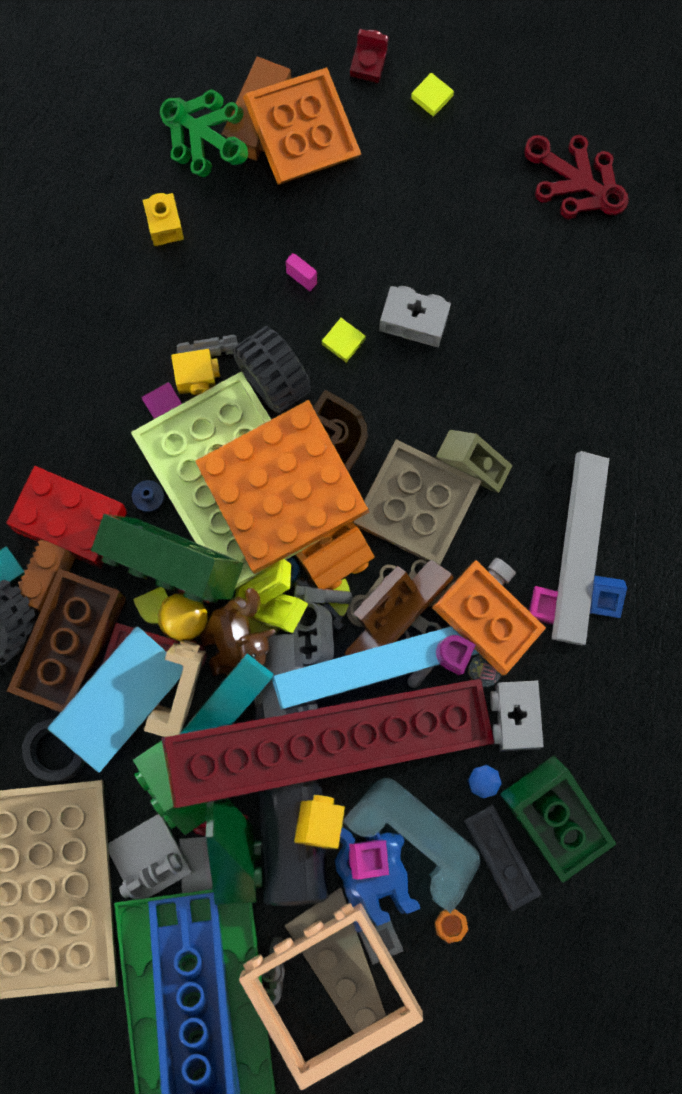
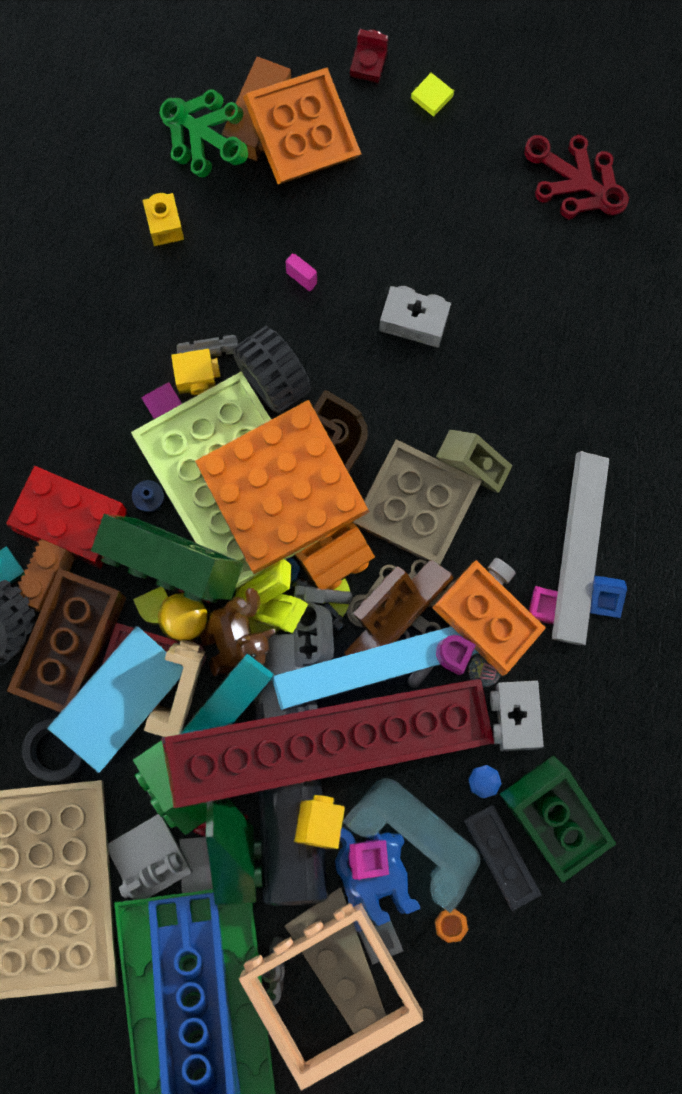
(343, 340): neon yellow tile -> none

